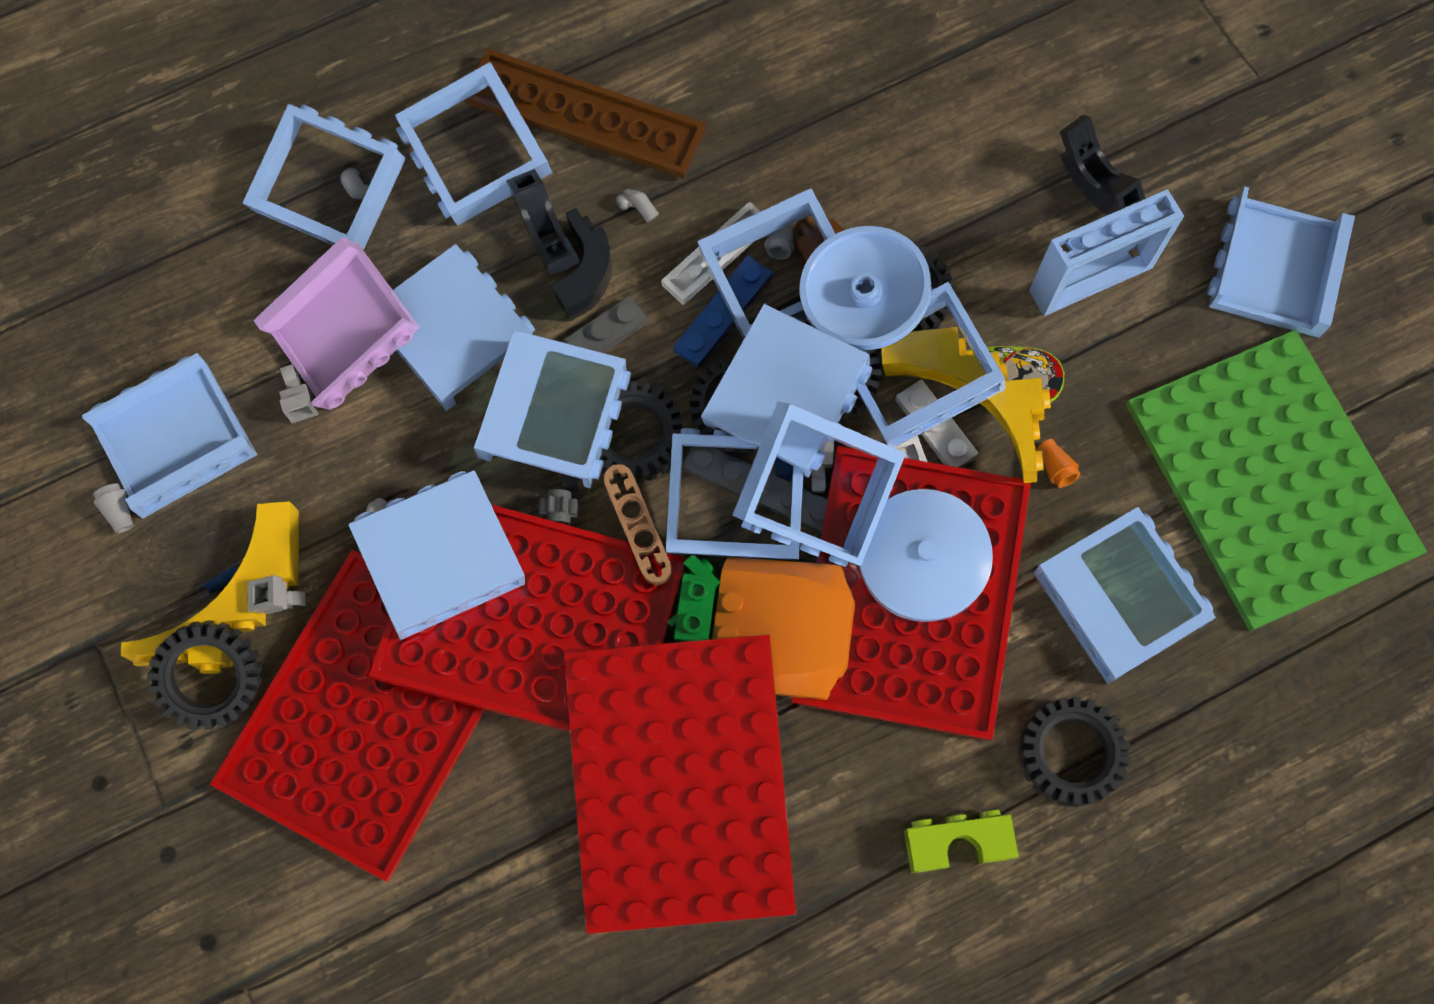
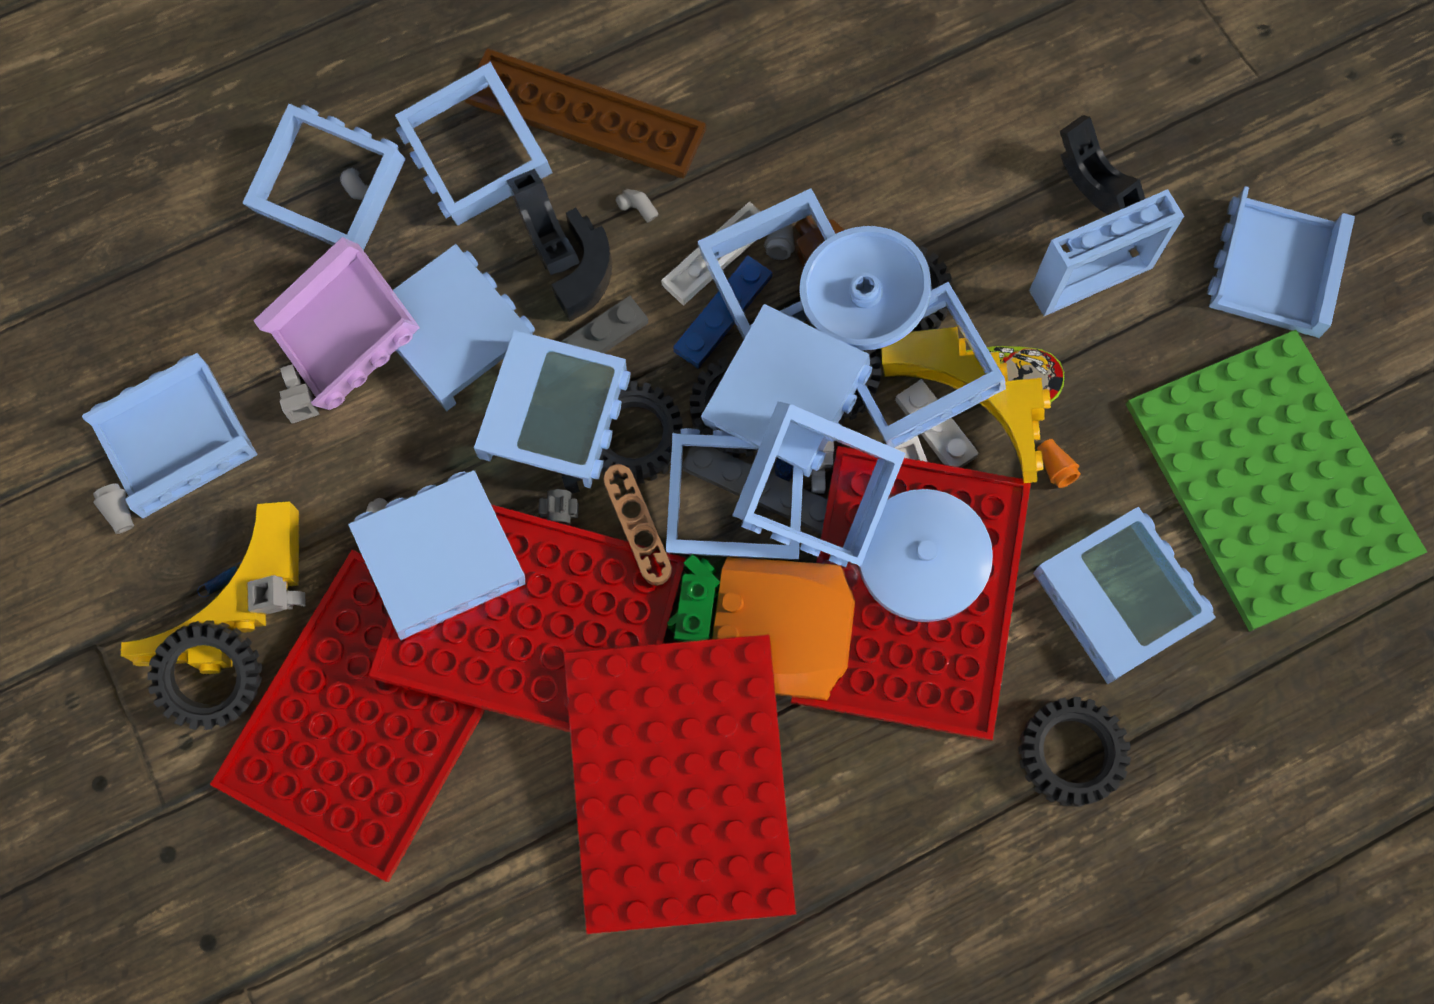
(990, 835): lime arch -> none

